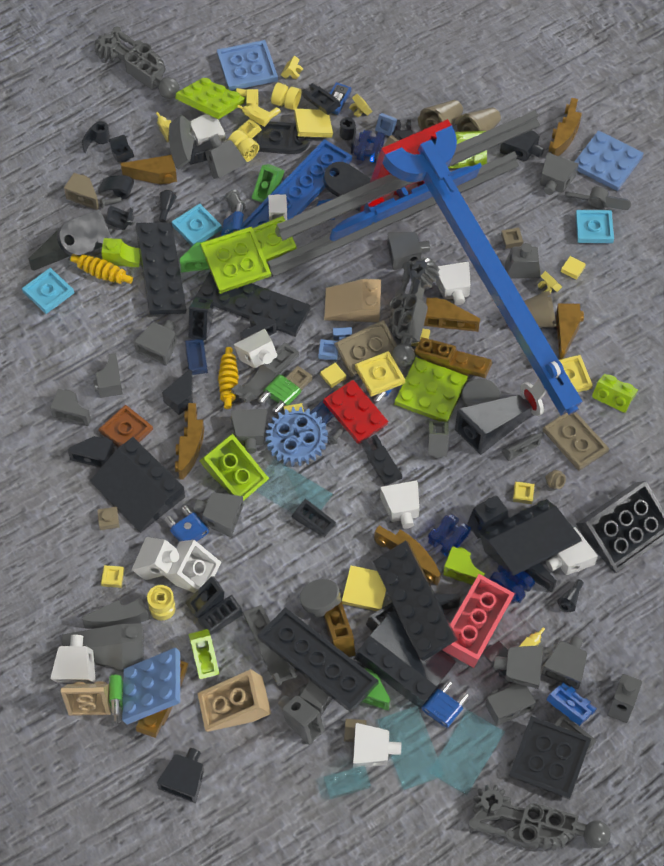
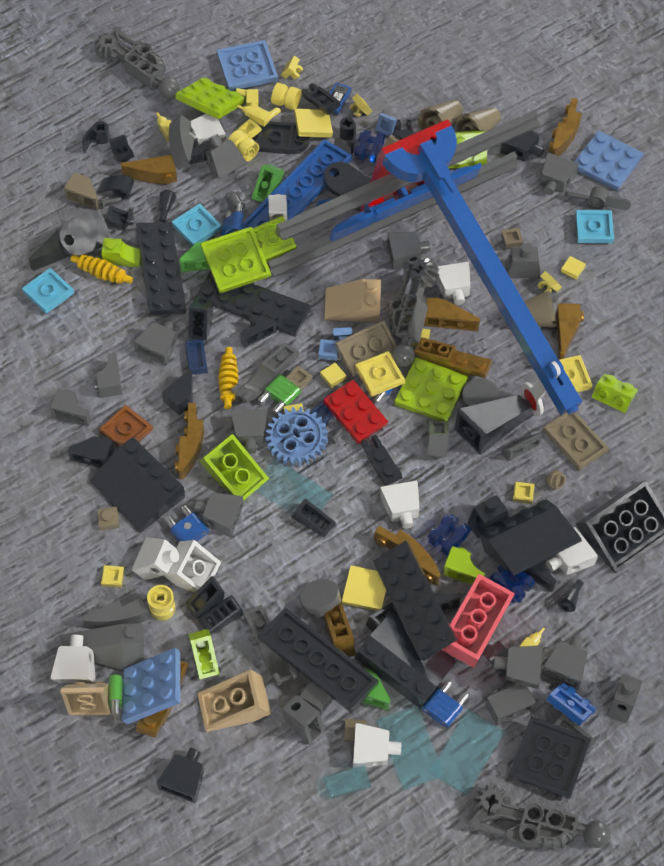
(256, 349): white torso -> none

